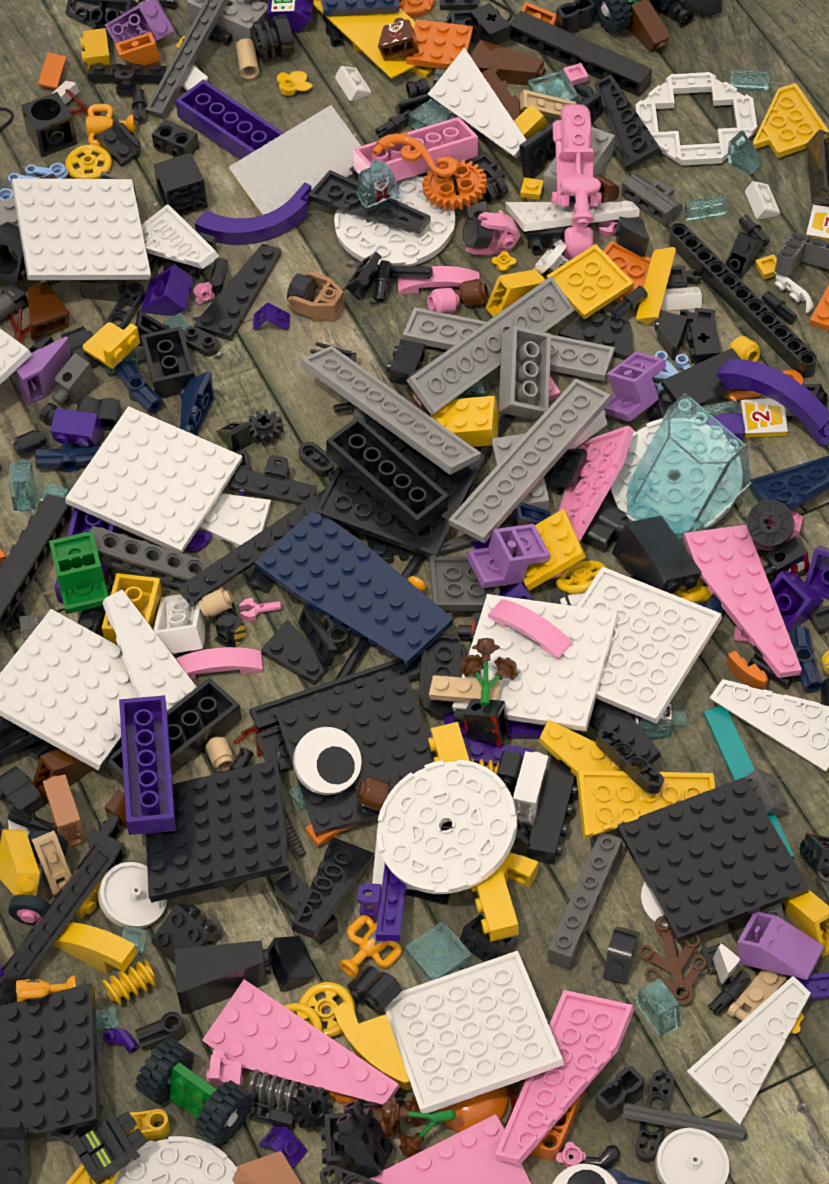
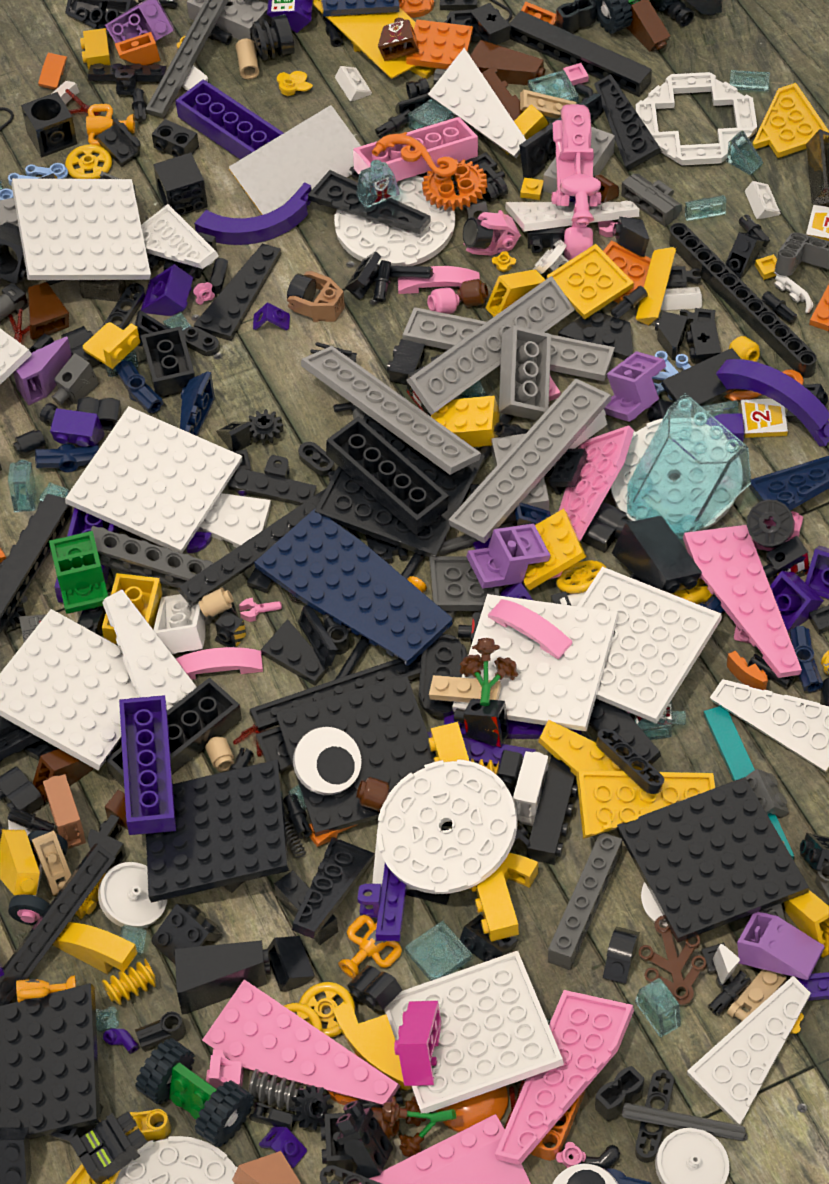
(297, 816): none -> black pin
(417, 1041): none -> dark pink wedge
(508, 430): none -> black pin

